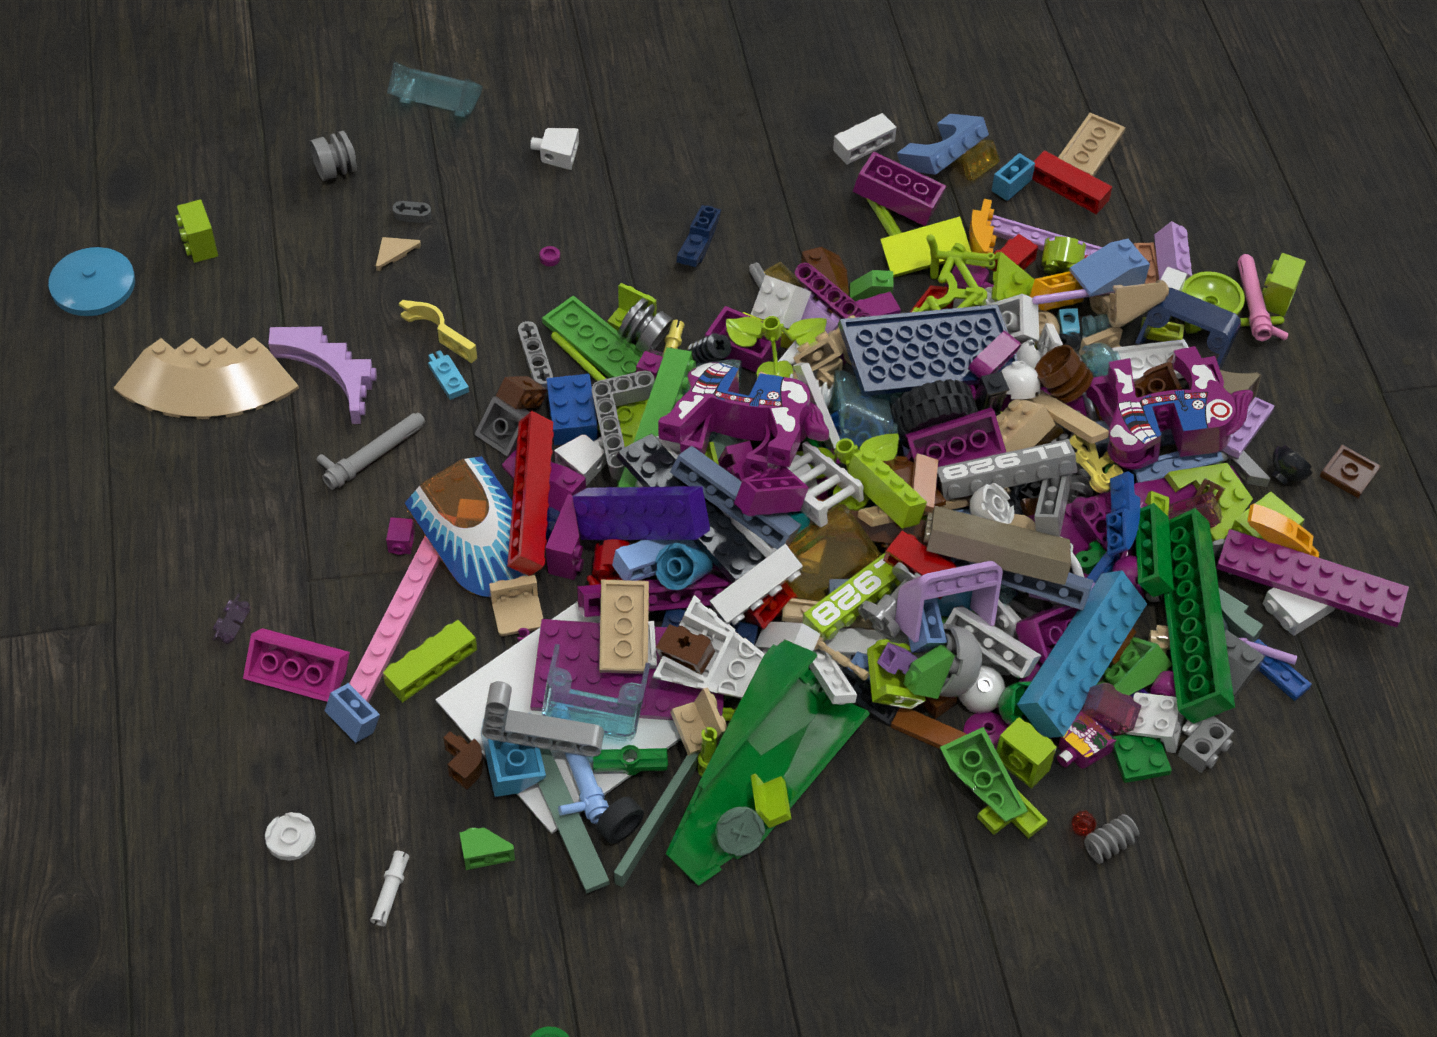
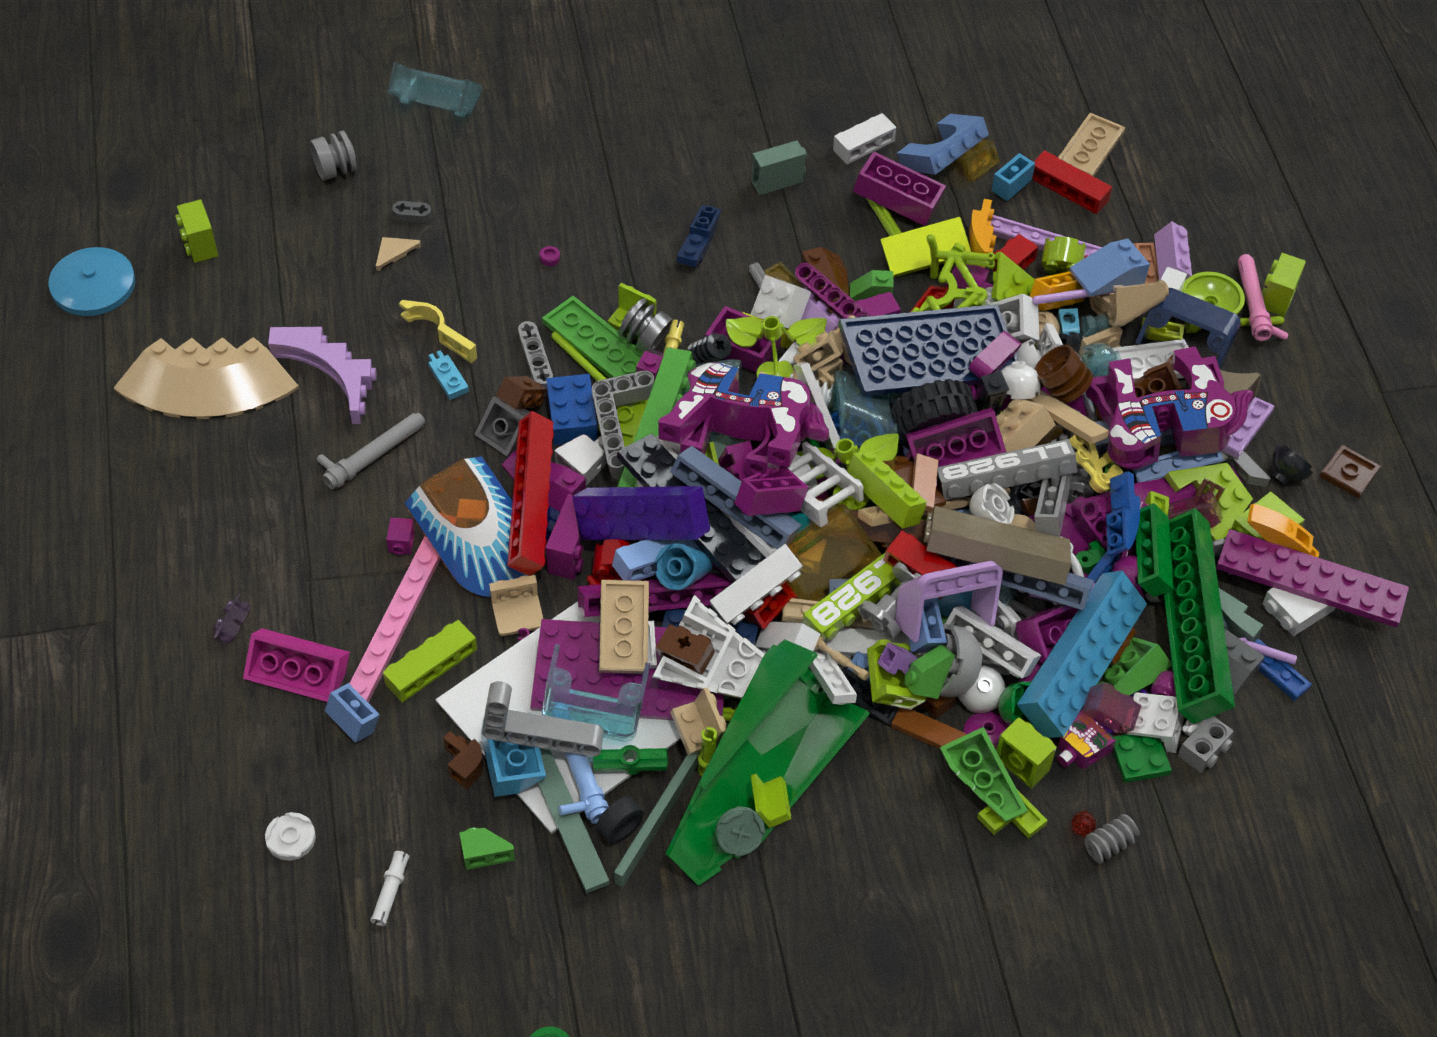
(557, 146): white torso -> none
(778, 167): none -> sand green brick
(1161, 637): tan gear -> none

